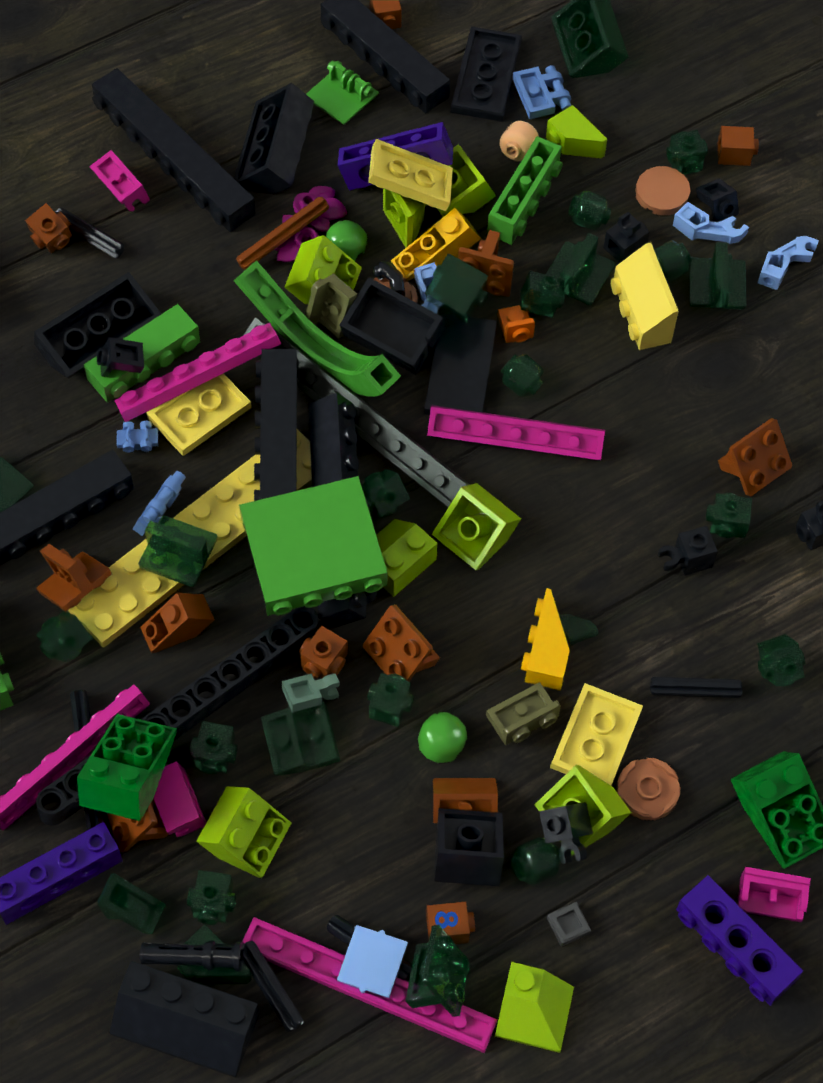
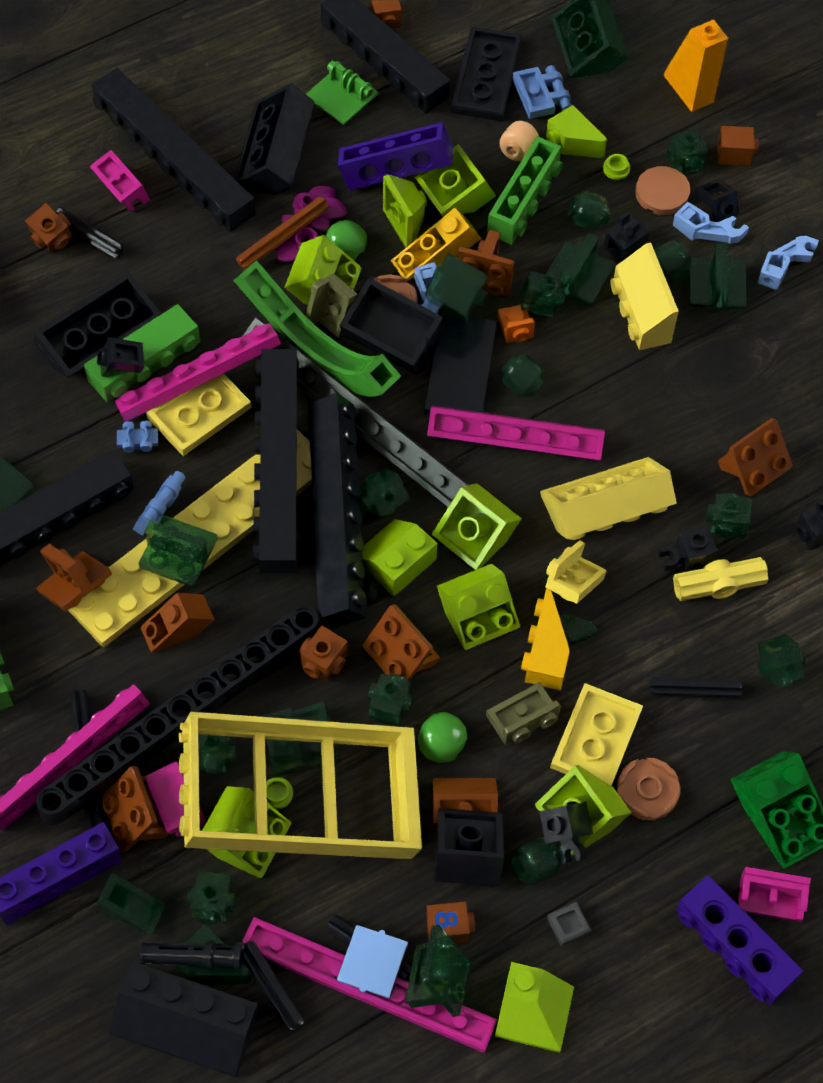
(63, 637): clear green brick -> none
(125, 767): green slope -> none
(278, 792): none -> lime plate
(306, 692): sand green plate -> none
(314, 546): bright green panel -> none
(394, 276): black arm -> none
(402, 783): none -> light yellow window
(410, 175): light yellow plate -> none
(479, 606): none -> lime slope
(573, 575): none -> light yellow bracket
(609, 498): none -> light yellow slope
(616, 167): none -> lime plate
(698, 65): none -> light orange slope
(720, 579): none -> light yellow piece

